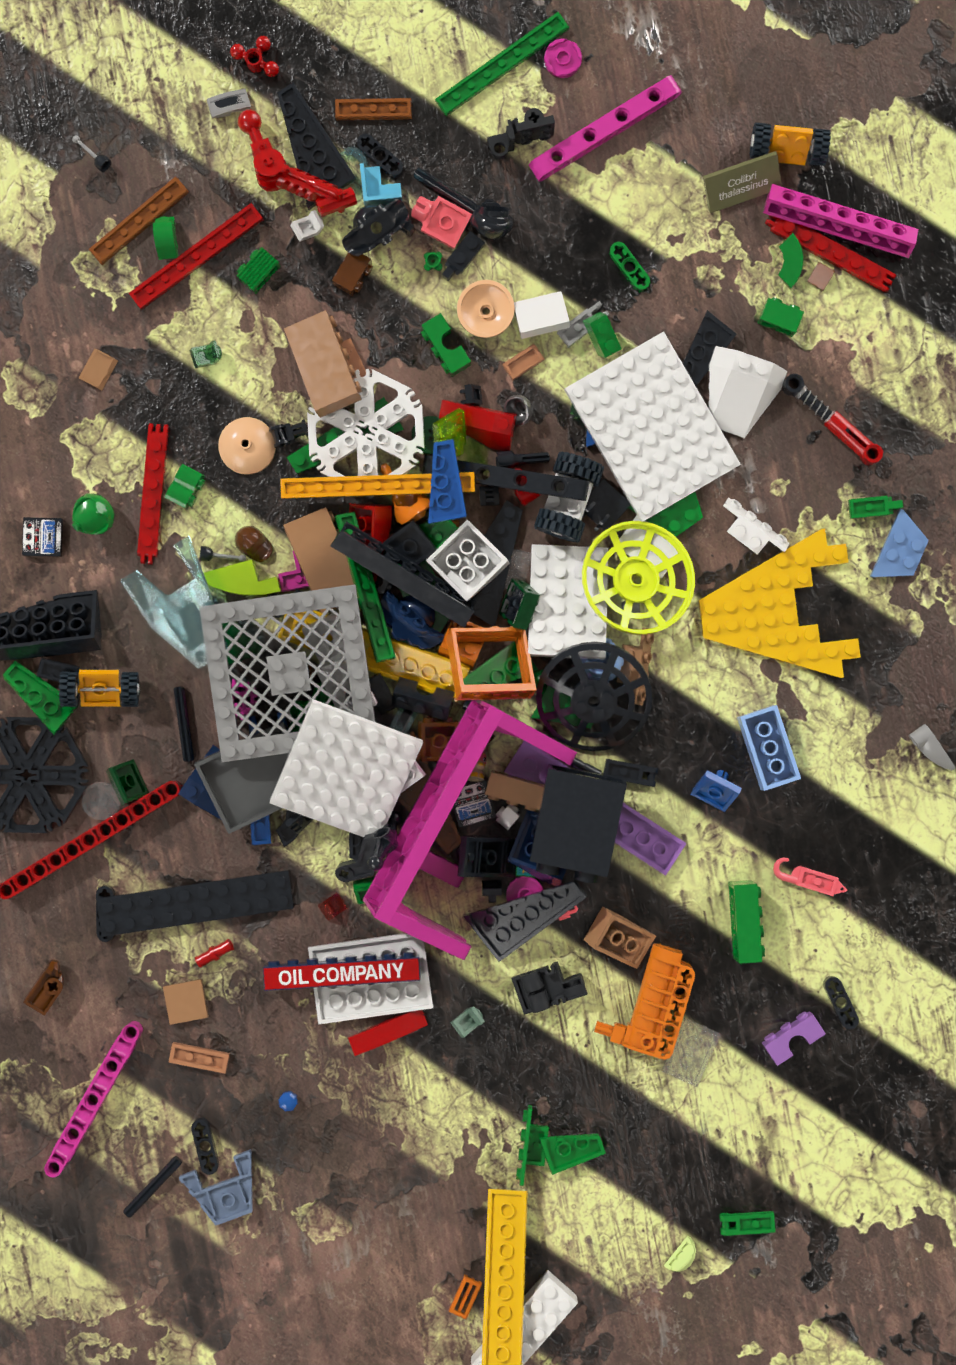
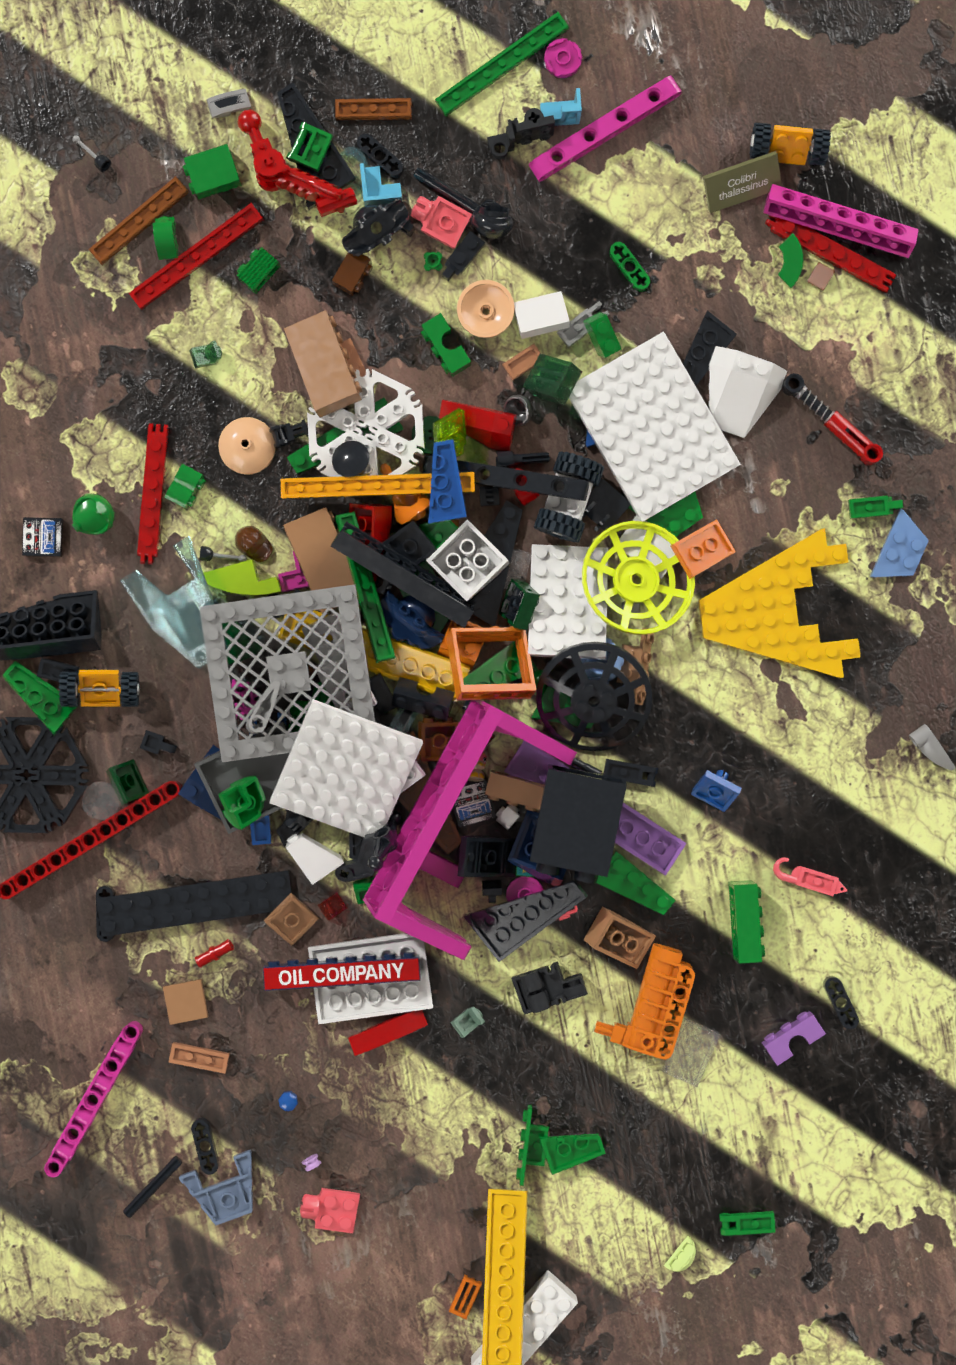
(42, 994): reddish brown piece -> none
(98, 369): medium nougat piece -> none
(155, 743): none -> black plate
(183, 724): black axle -> none
(211, 172): none -> green brick
(243, 802): none -> green brick
(263, 44): red piece -> none
(263, 709): none -> light grey piece
(291, 919): none -> medium nougat tile
(308, 226): white bracket -> none
(311, 1162): none -> lavender bush
(313, 857): none -> white slope
(315, 149): none -> green plate
(331, 1209): none -> coral plate
(350, 459): none -> black dish
(472, 394): black tile -> none
(552, 379): none -> clear green brick
(564, 111): none -> medium azure panel
(635, 885): none -> green wing
(703, 549): none -> orange tile
(752, 531): white bracket -> none
(768, 747): light blue brick -> none
(780, 316): green brick -> none

